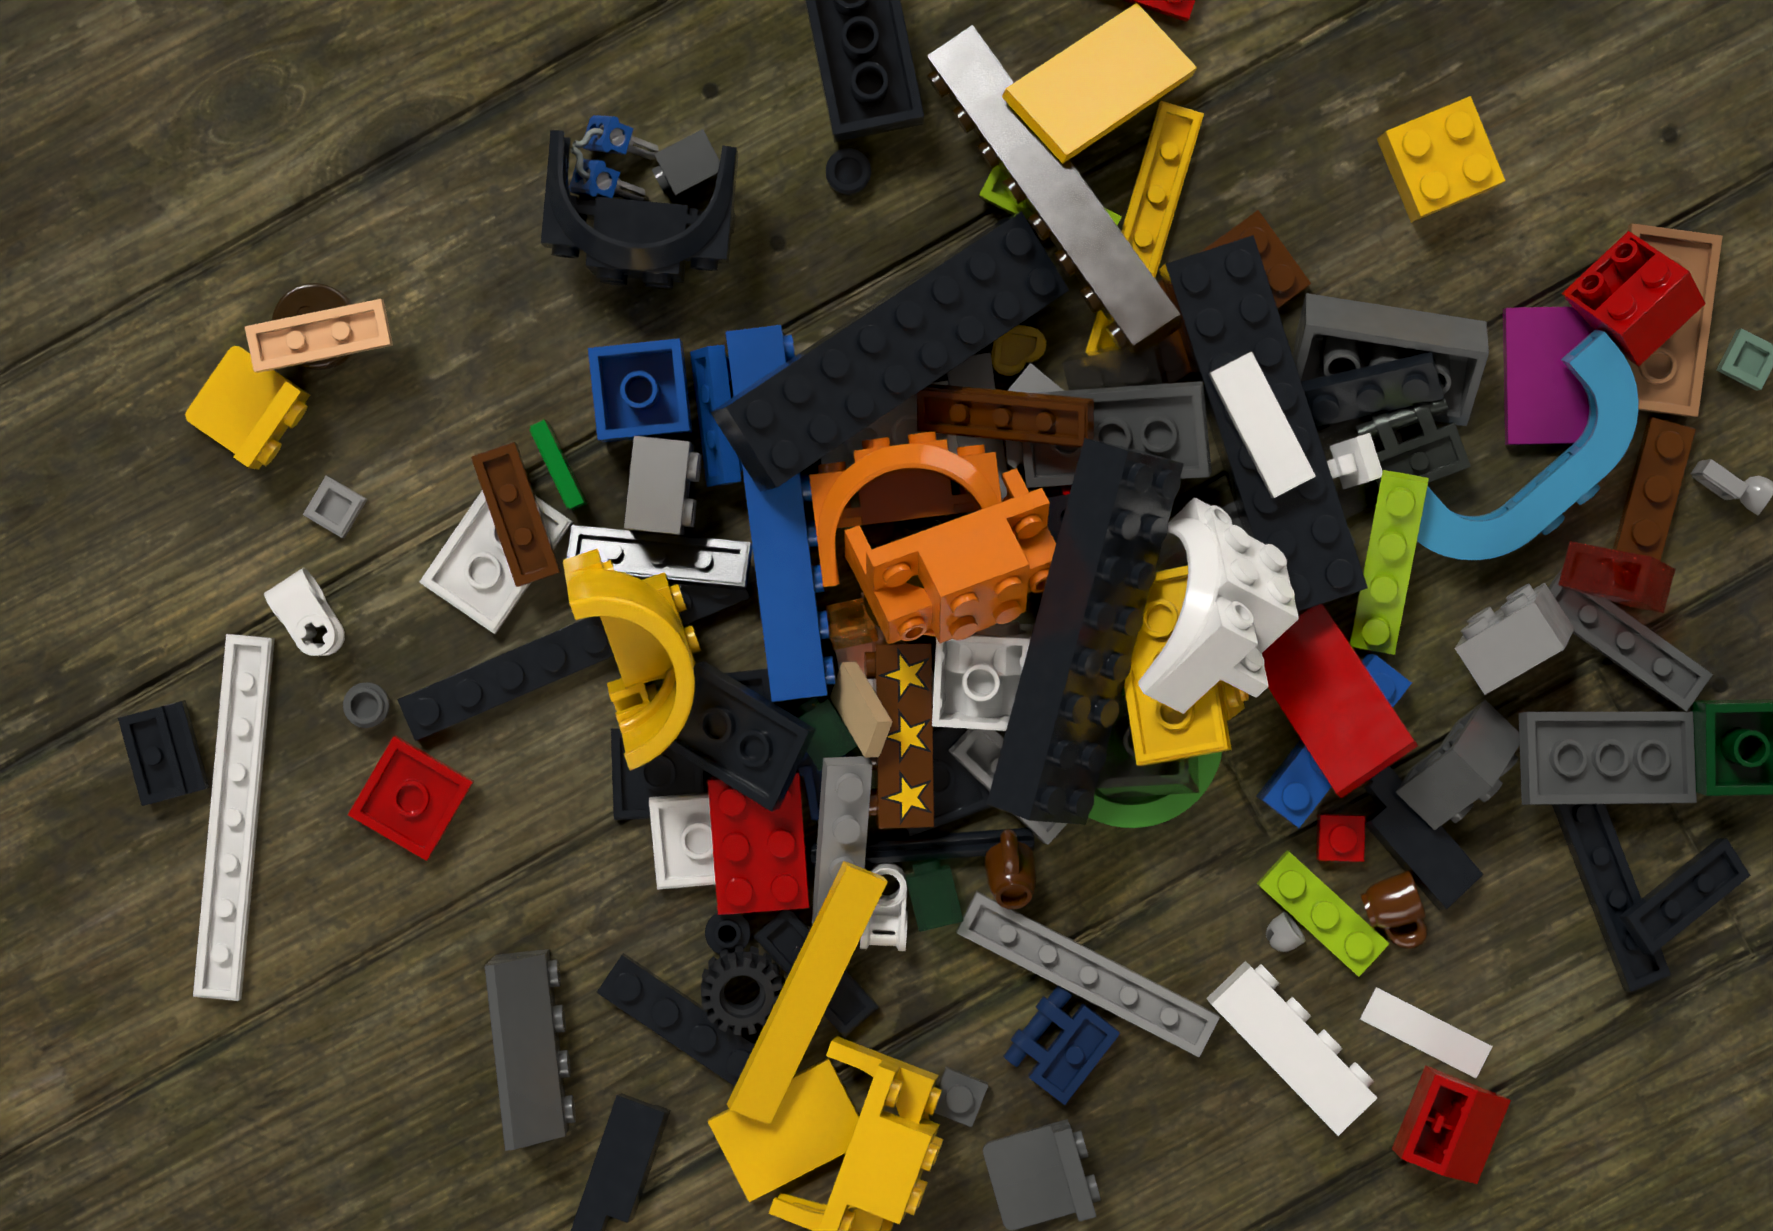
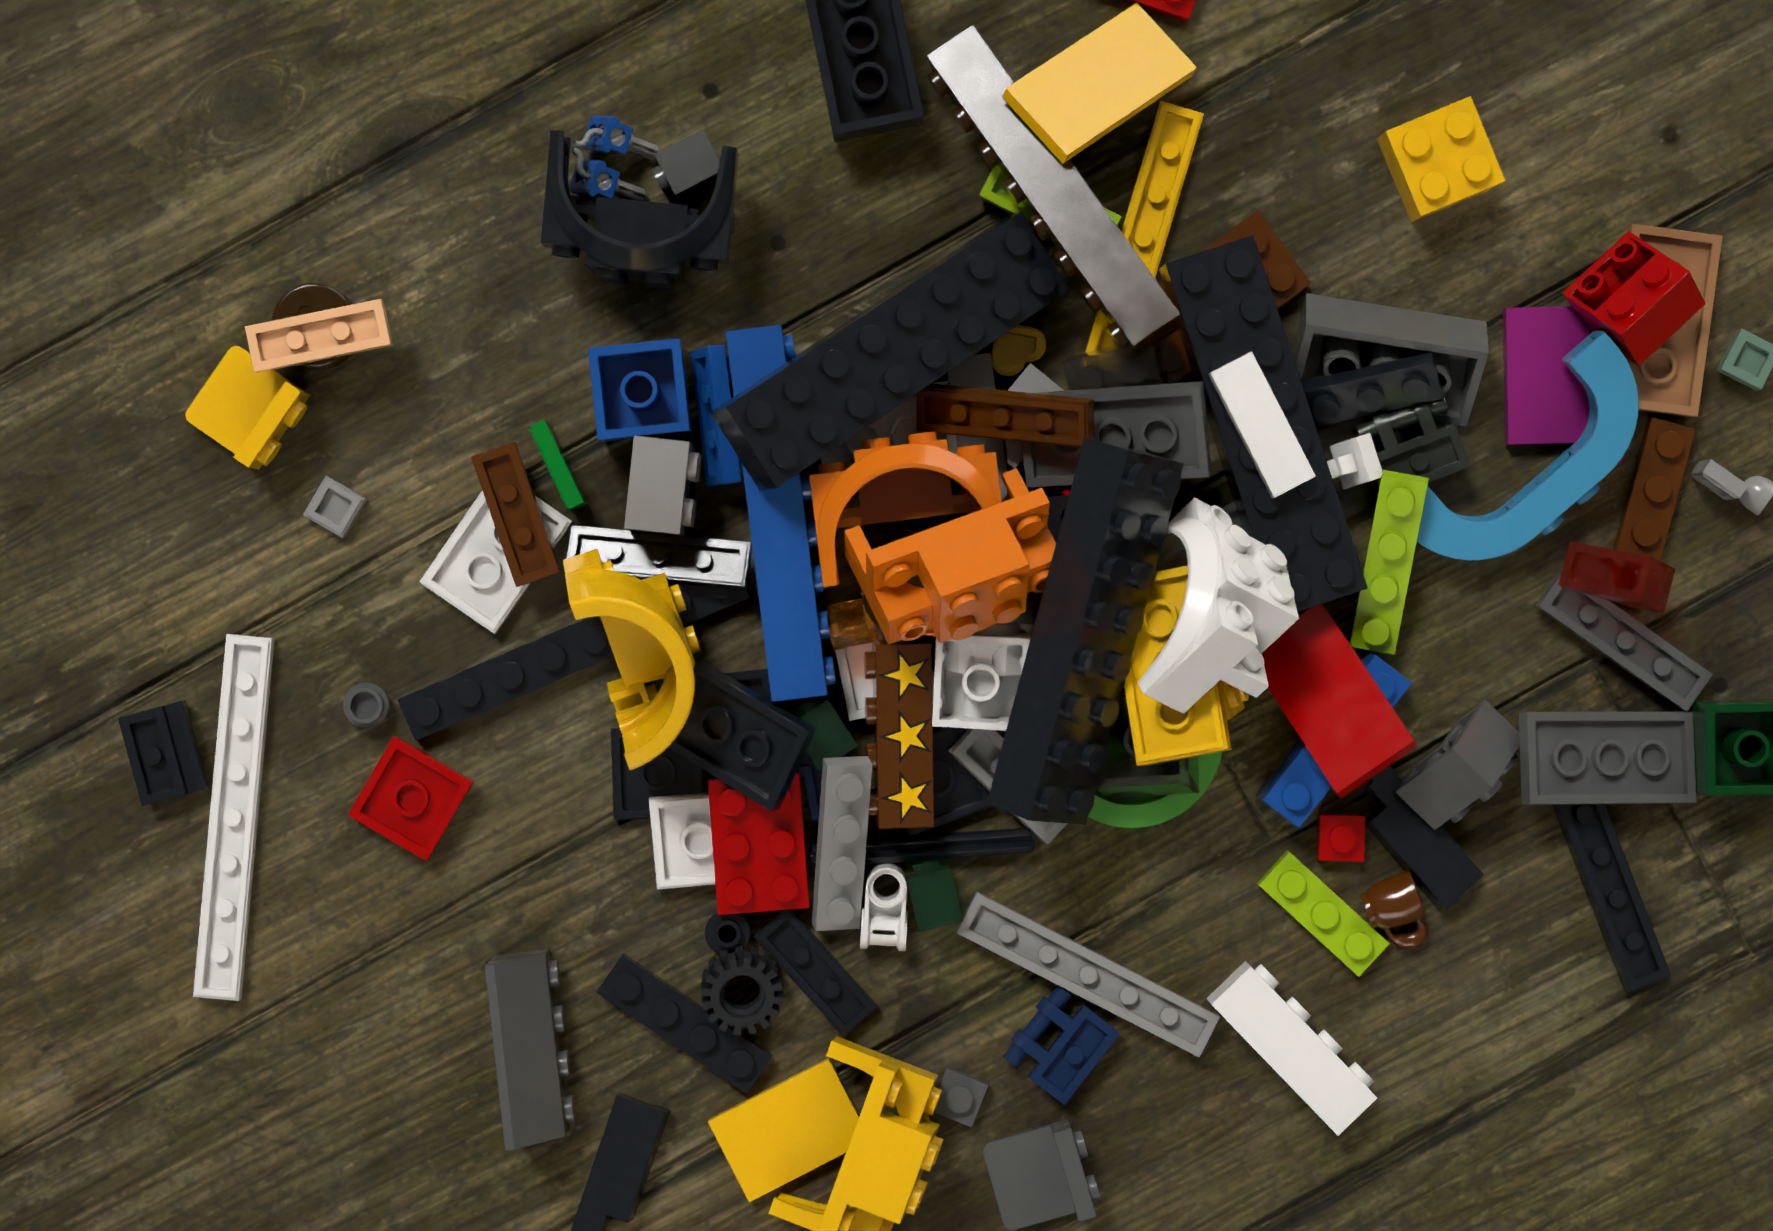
(301, 607): white piece -> none
(806, 992): yellow tile -> none
(848, 171): black tile -> none
(861, 709): tan tile -> none
(1011, 871): reddish brown piece -> none
(1284, 933): light grey hinge -> none
(1426, 1032): white sticker -> none
(1450, 1126): red slope -> none
(1514, 637): light grey brick -> none
(1684, 896): black plate -> none

